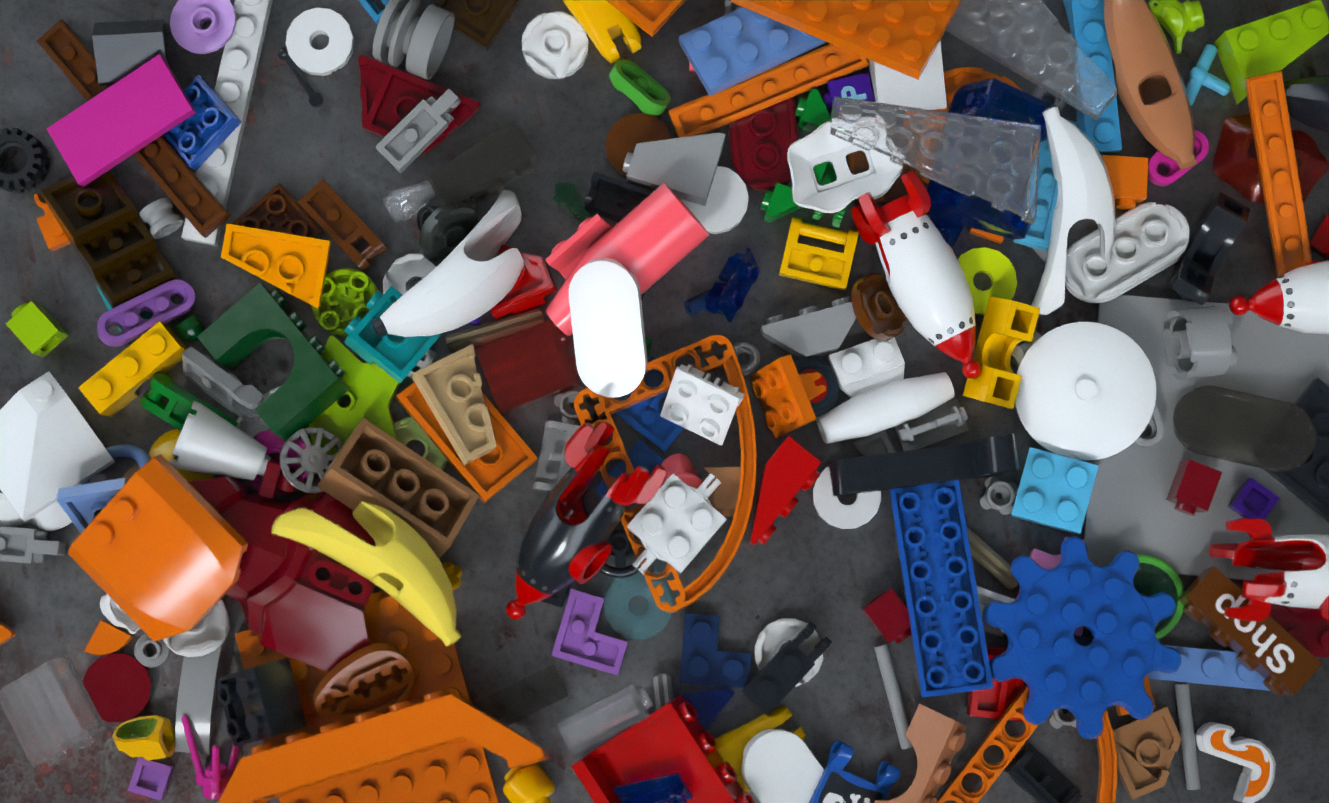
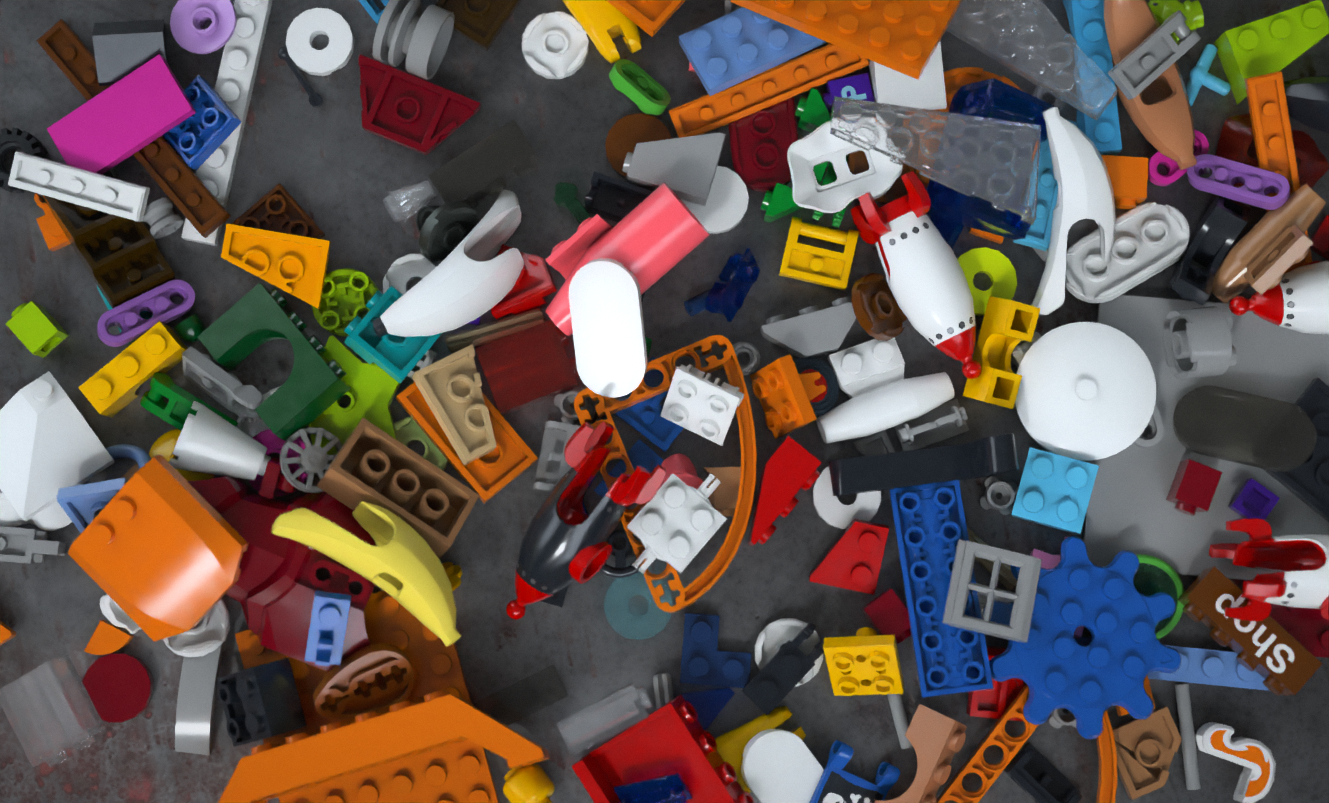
(78, 186): none -> white tile
(141, 655): light grey plate -> none
(146, 737): yellow rock -> none
(151, 778): medium lavender tile -> none
(216, 775): dark pink plant -> none
(327, 628): none -> plate
(341, 224): reddish brown plate -> none
(418, 130): light grey hinge -> none
(580, 642): medium lavender plate -> none
(854, 558): none -> red wing
(861, 658): none -> yellow plate
(1023, 597): none -> light grey piece
(1153, 56): none -> light grey plate
(1227, 173): none -> medium lavender plate
(1269, 247): none -> medium nougat plate

